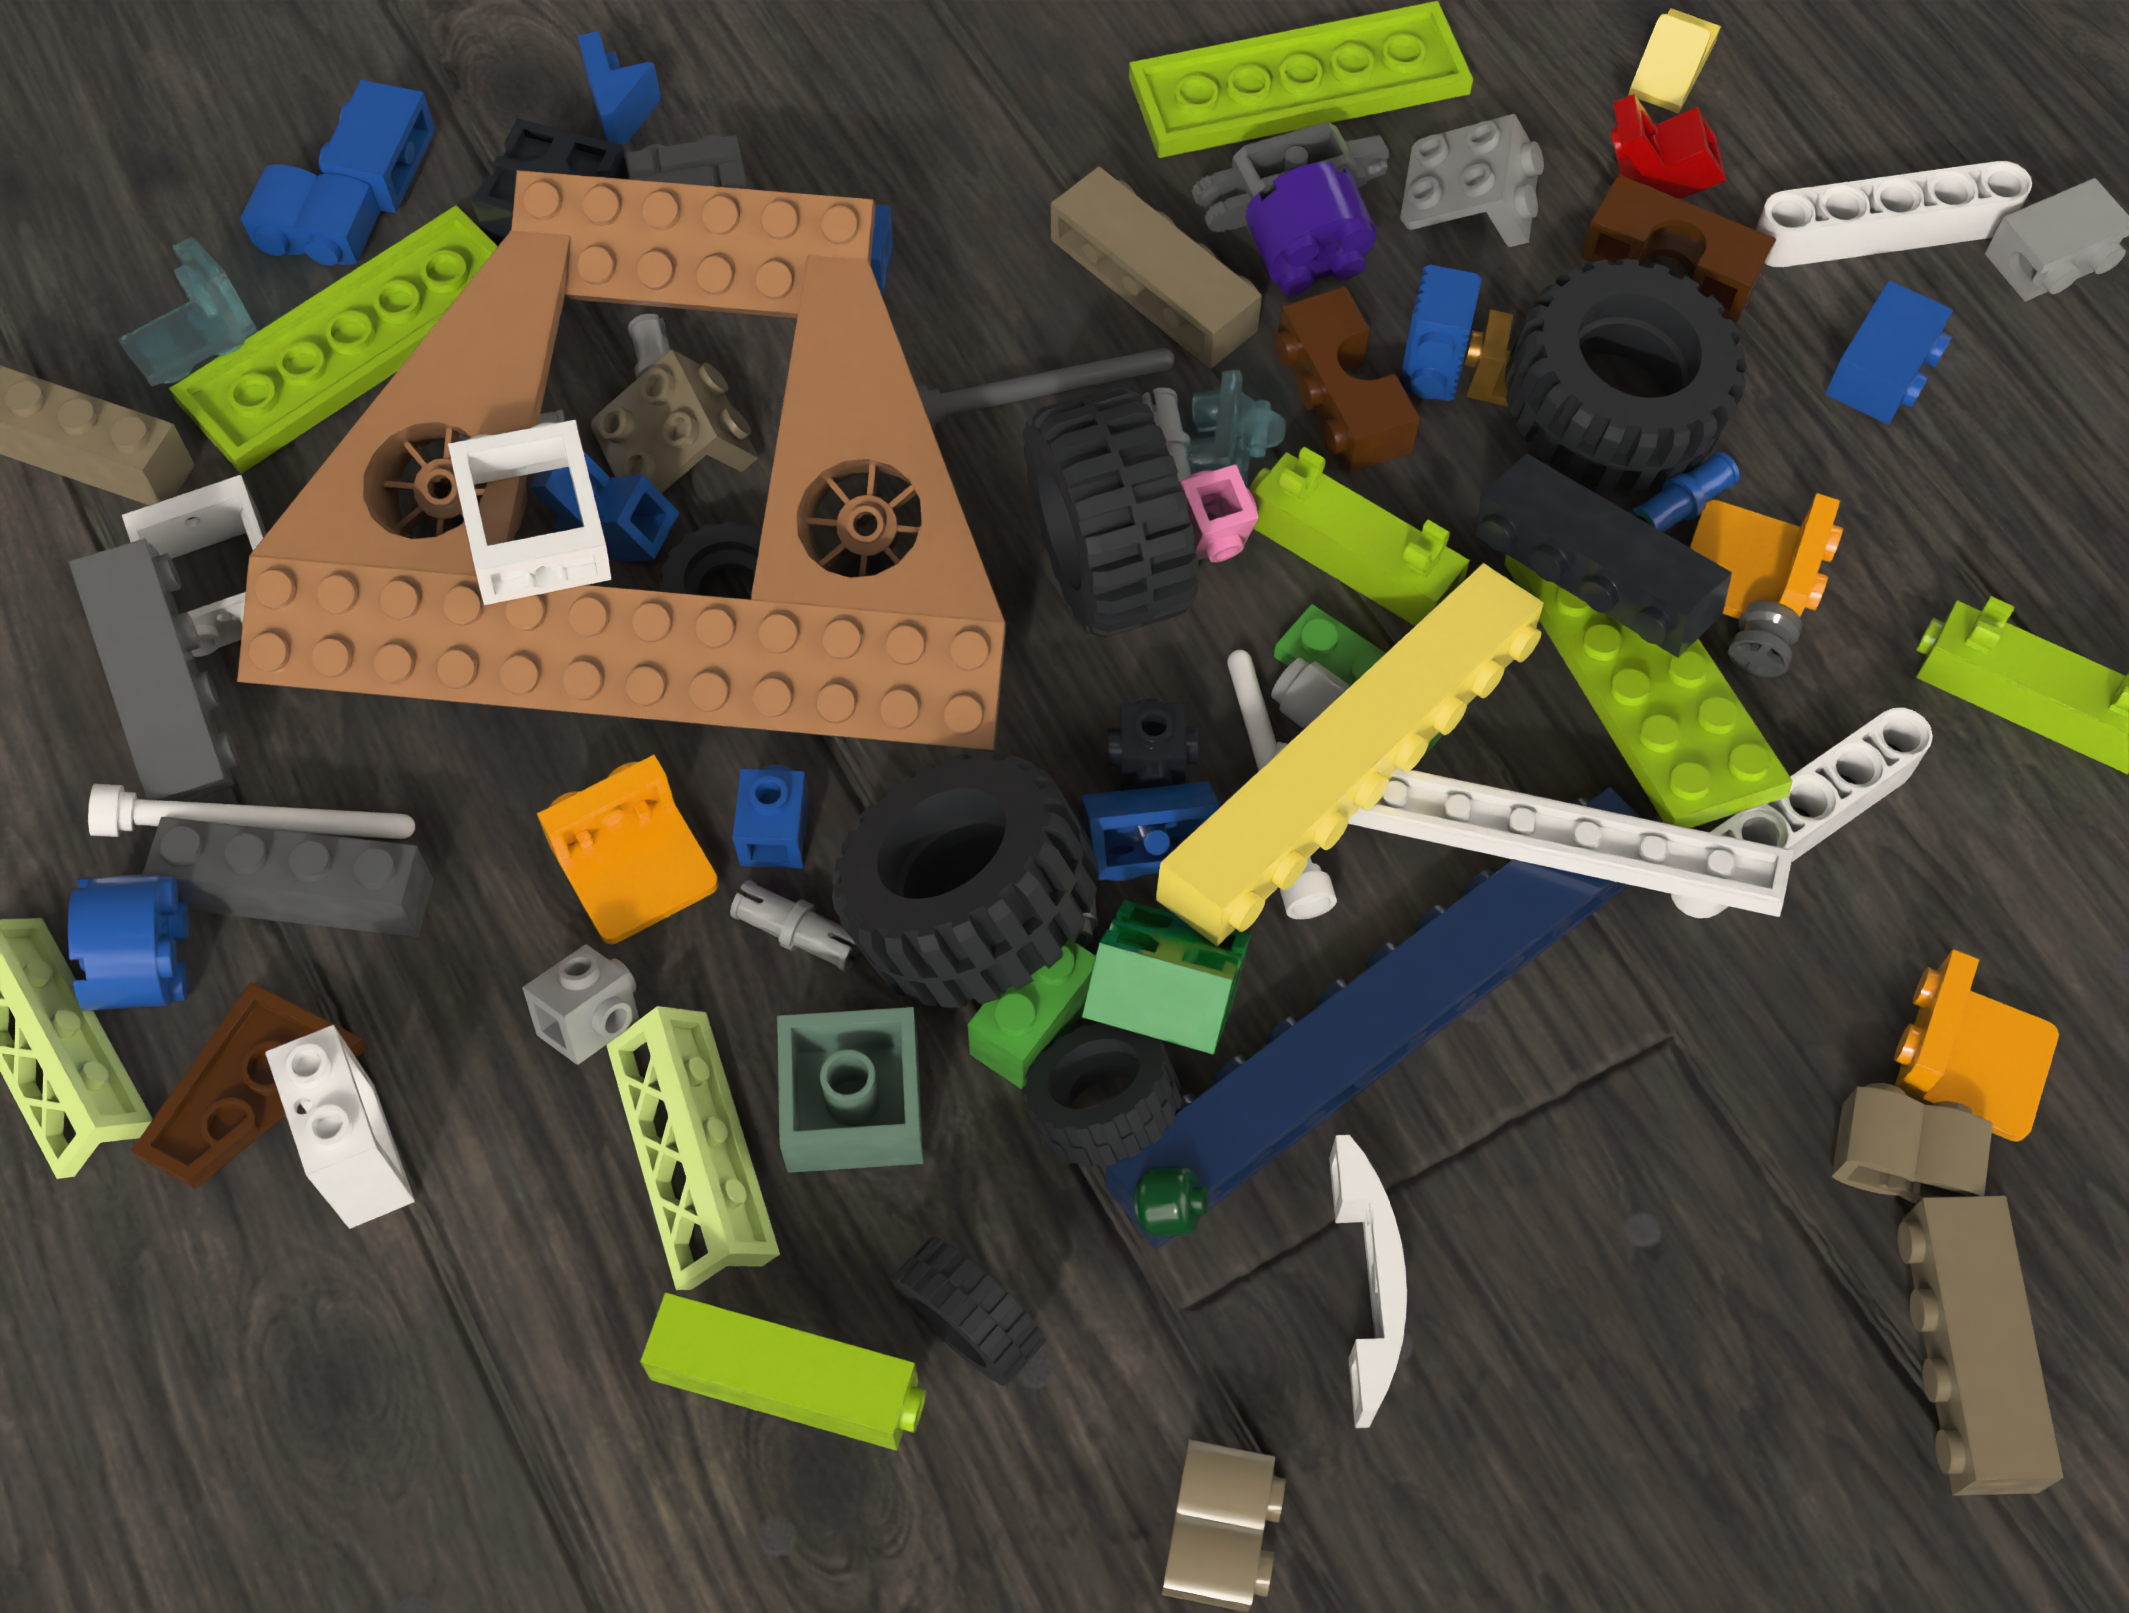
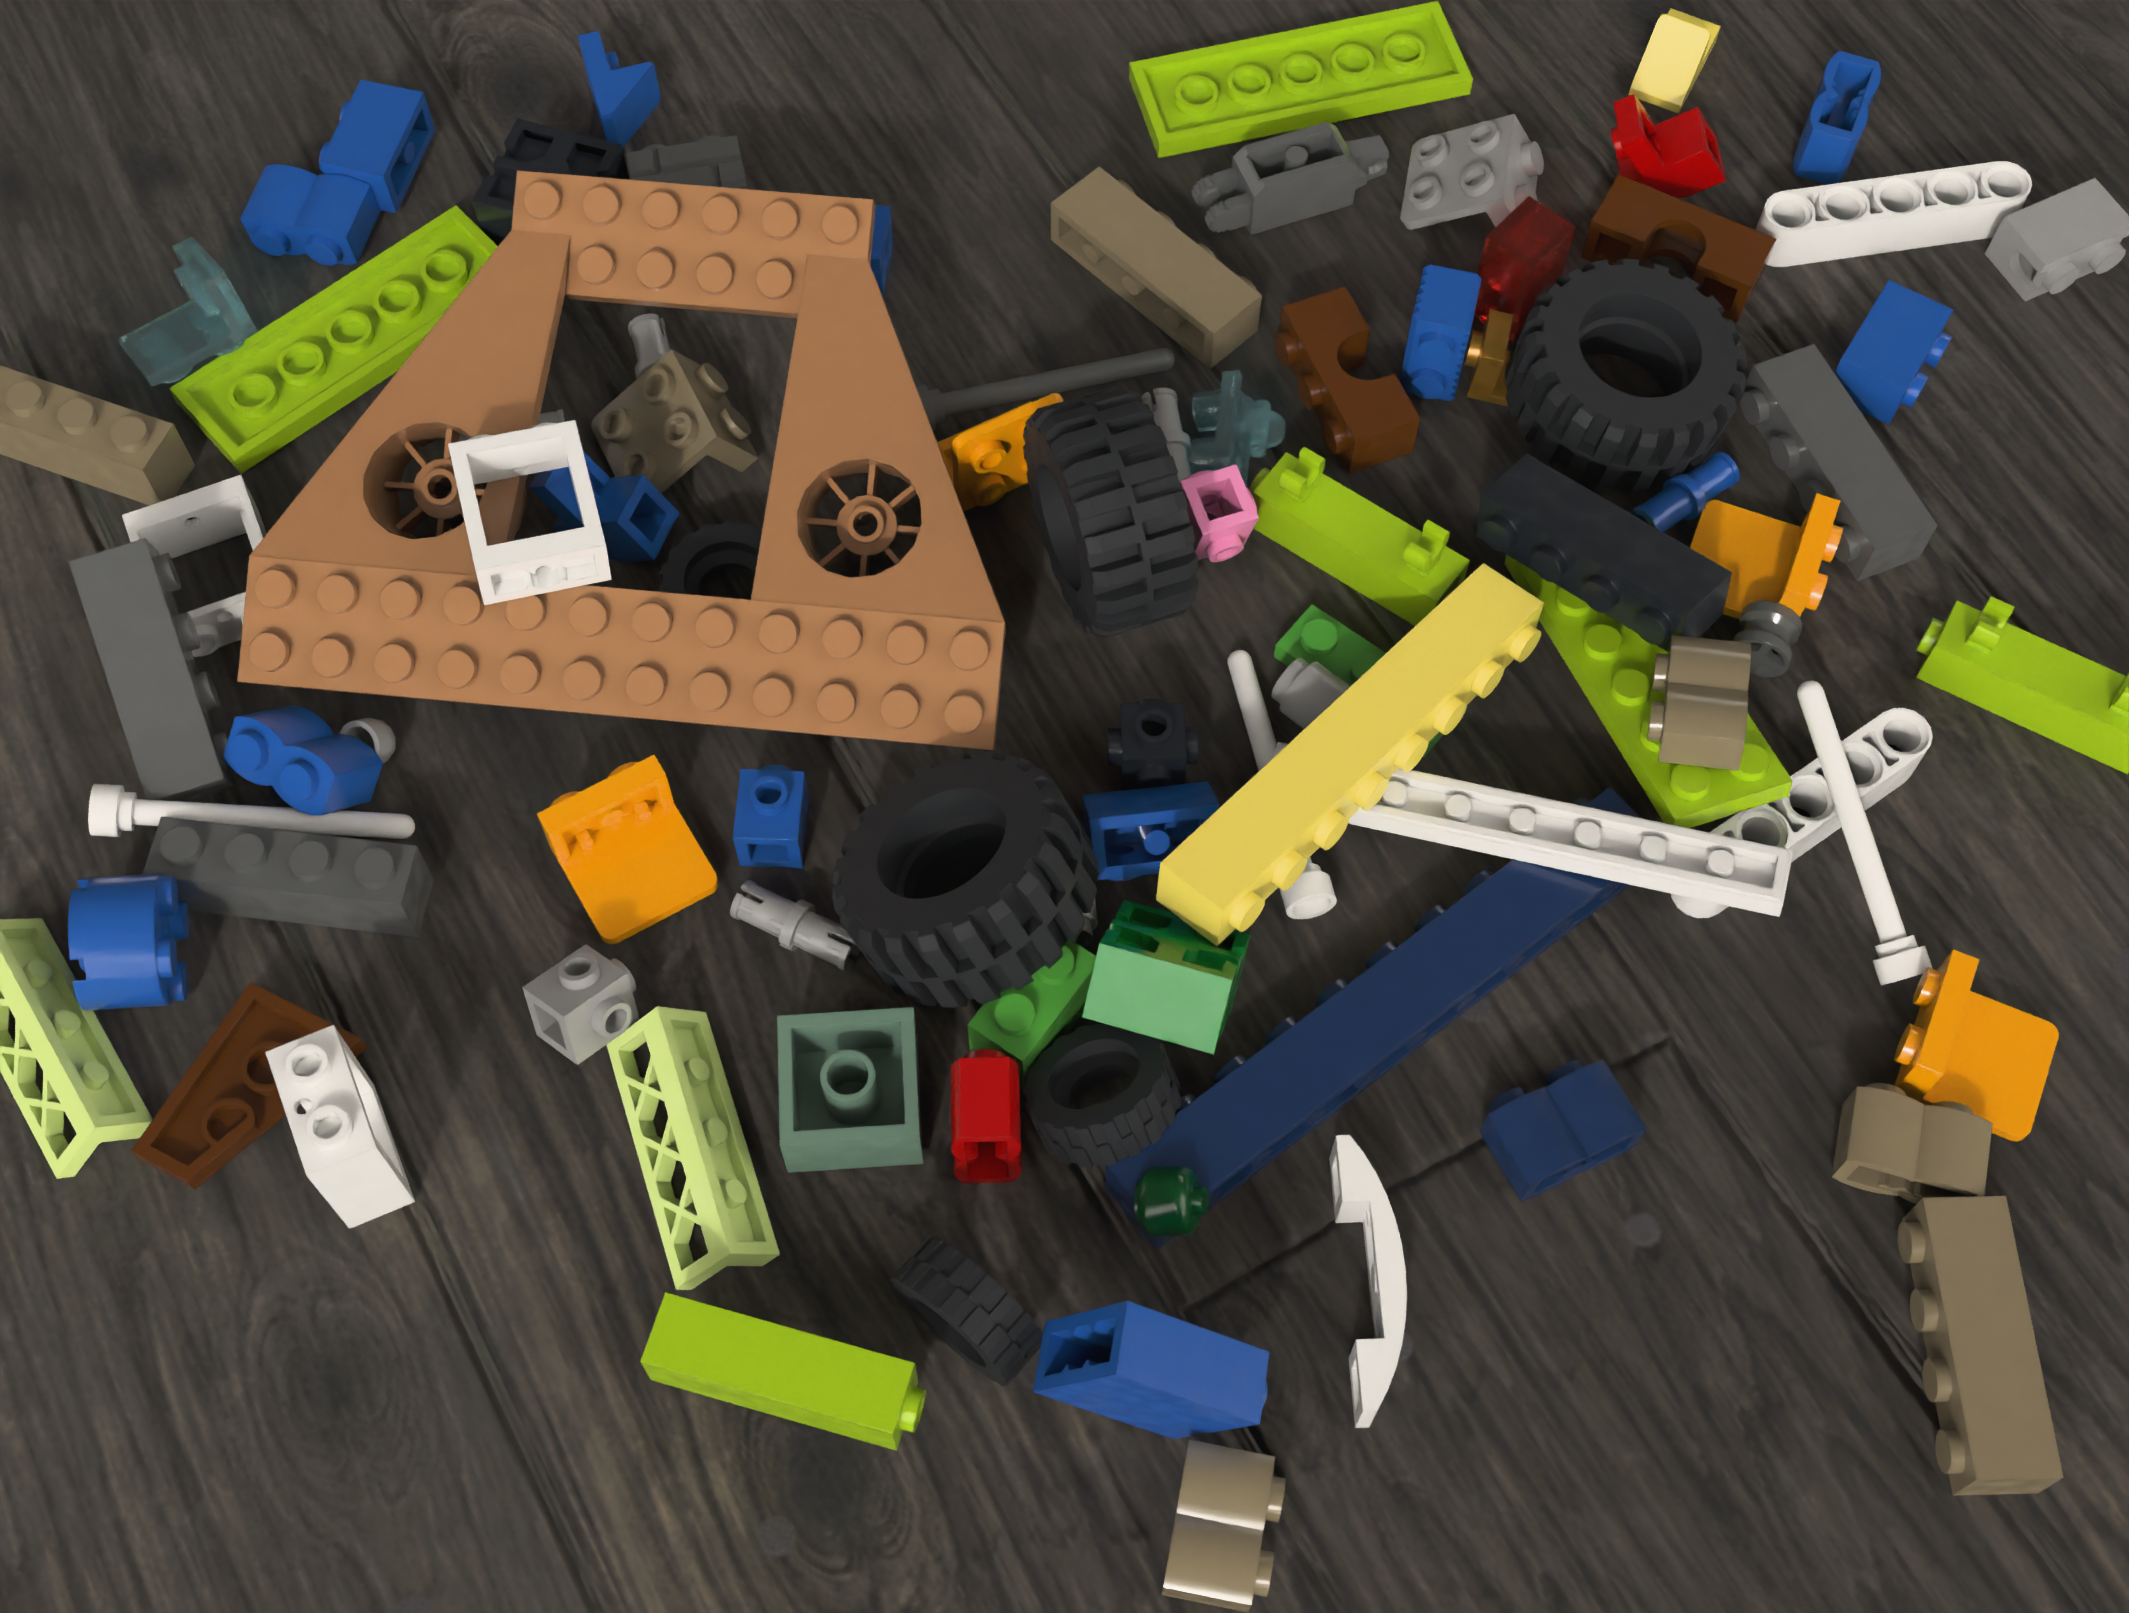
(303, 759): none -> blue brick
(378, 735): none -> light grey hinge
(986, 1118): none -> red brick
(990, 456): none -> light orange bracket
(1152, 1371): none -> blue brick
(1311, 227): dark purple brick -> none
(1521, 260): none -> clear red brick
(1561, 1127): none -> dark blue brick
(1702, 702): none -> dark tan brick
(1834, 452): none -> dark grey brick
(1836, 118): none -> blue brick
(1897, 953): none -> white piece

